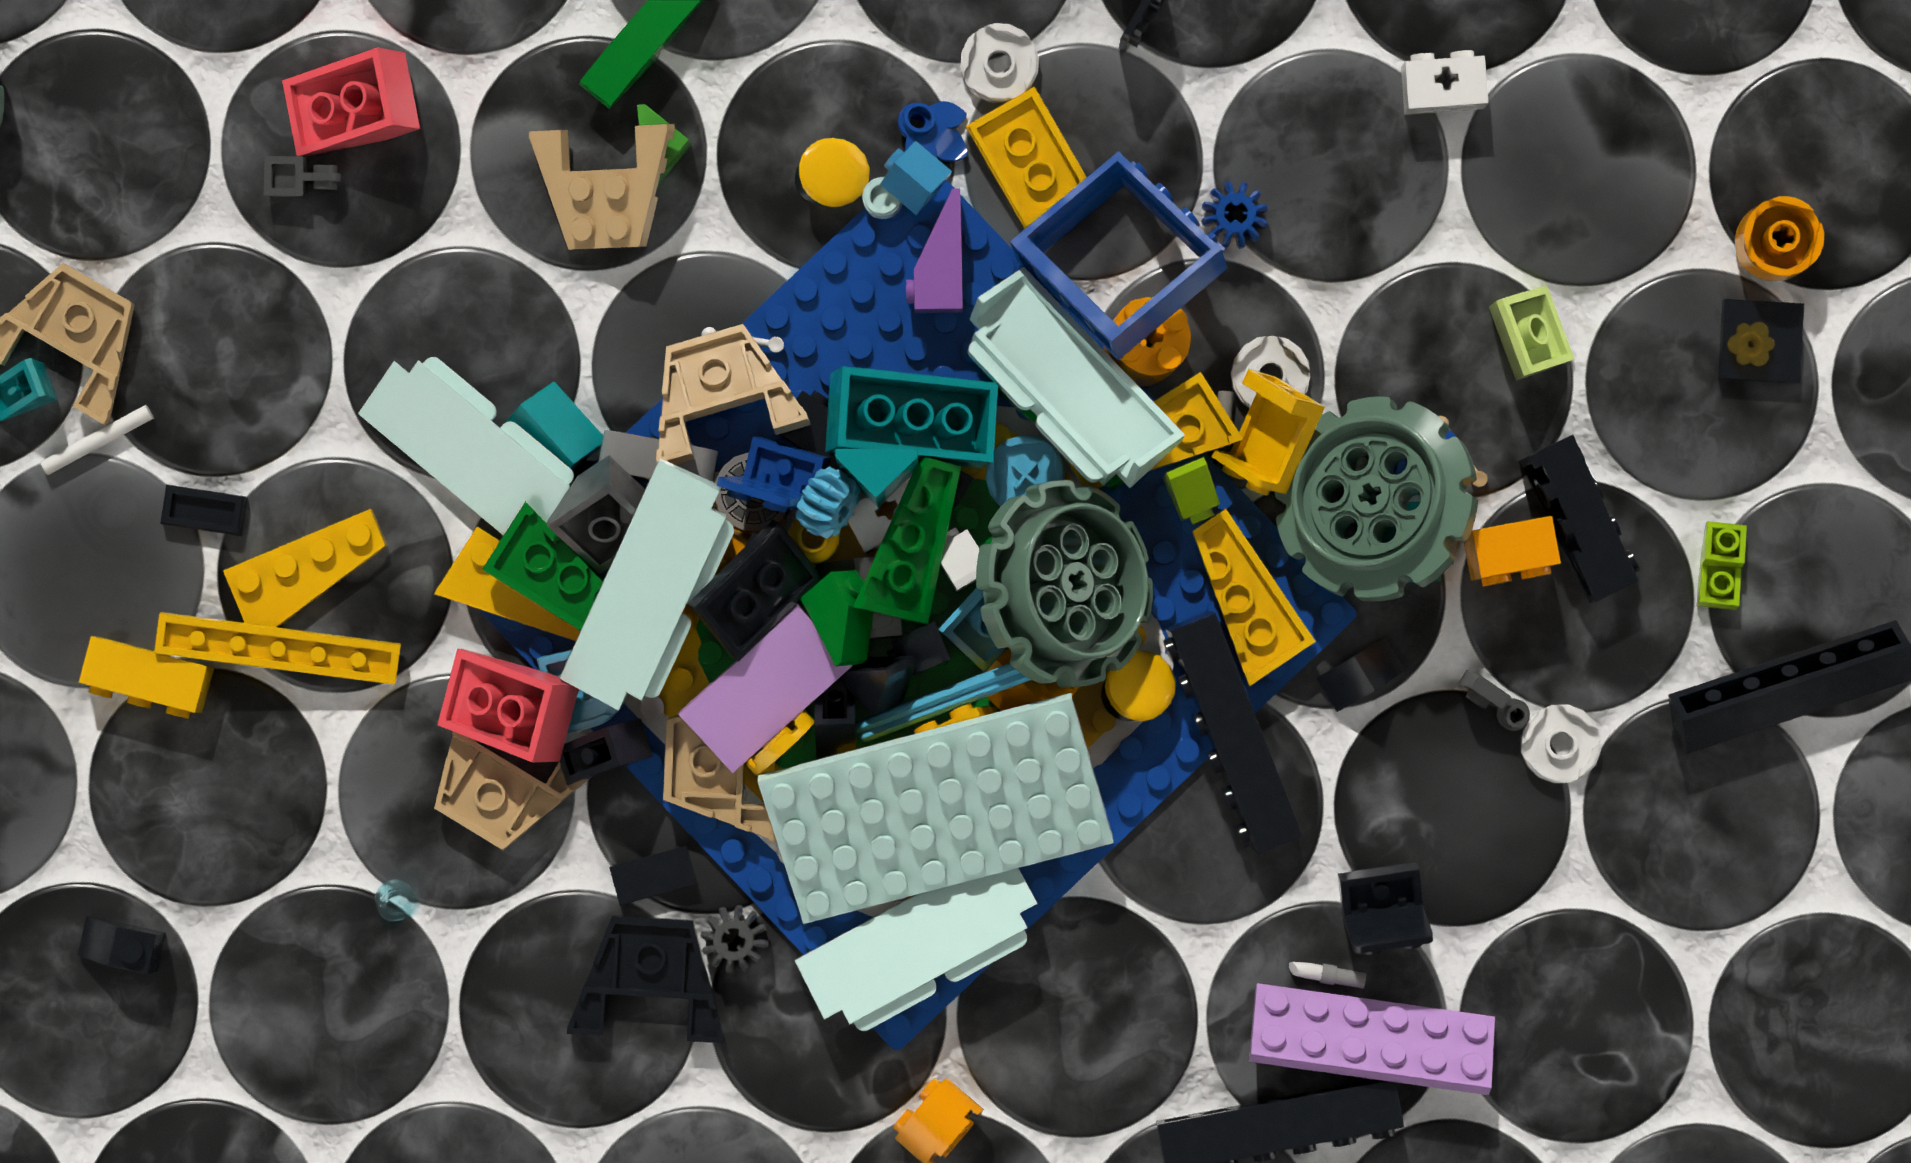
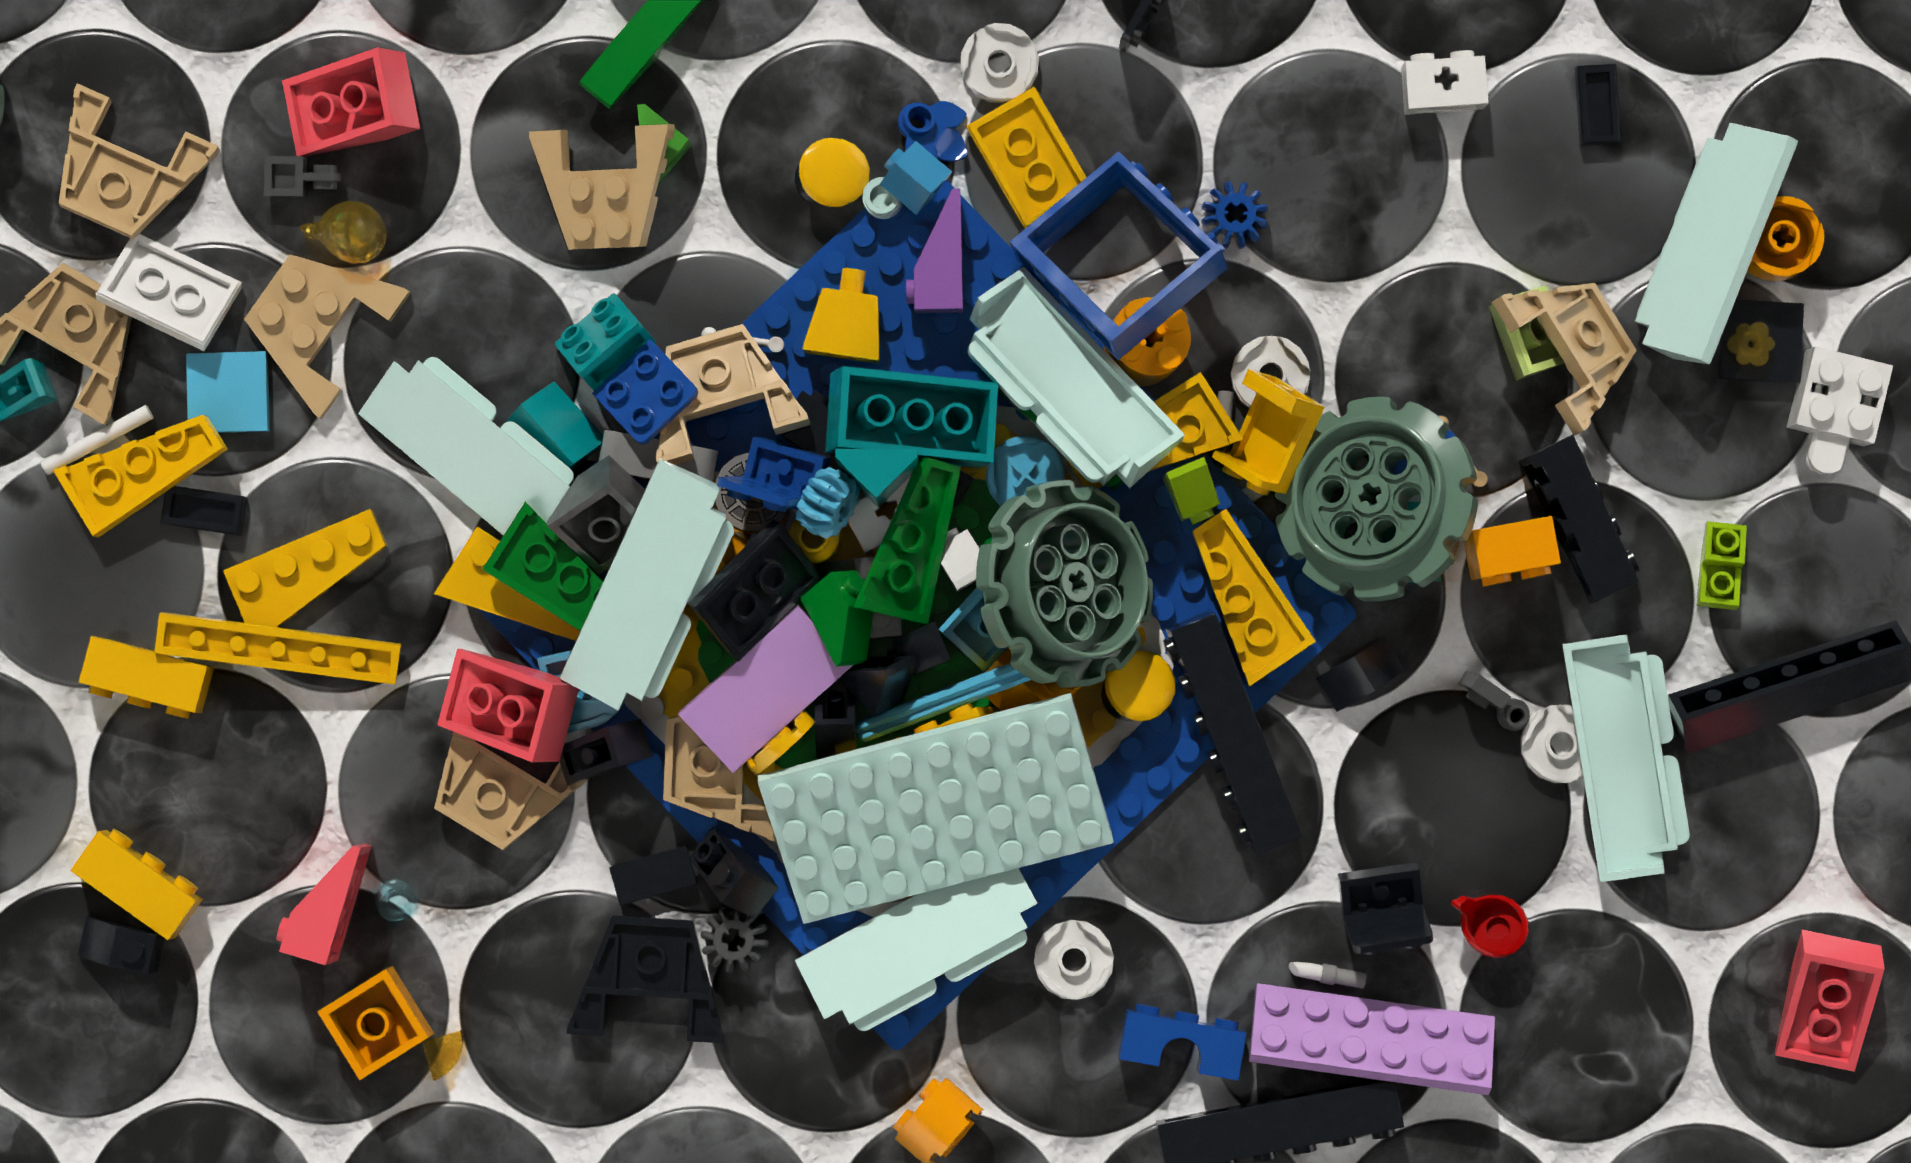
(118, 185): none -> tan wing
(124, 480): none -> yellow wing
(137, 883): none -> yellow brick
(169, 291): none -> white tile
(229, 390): none -> medium azure tile
(302, 312): none -> tan wing
(322, 918): none -> coral slope
(349, 232): none -> clear yellow hat
(375, 1022): none -> light orange brick
(443, 1053): none -> clear yellow tile
(602, 340): none -> teal bracket
(646, 393): none -> blue bracket
(733, 874): none -> black slope
(845, 321): none -> yellow torso
(1077, 983): none -> white tile
(1218, 1044): none -> blue arch
(1492, 924): none -> red hat
(1585, 337): none -> tan wing
(1598, 105): none -> black tile
(1628, 782): none -> light aqua slope
(1713, 241): none -> light aqua slope
(1829, 1000): none -> coral slope
(1841, 407): none -> white brick

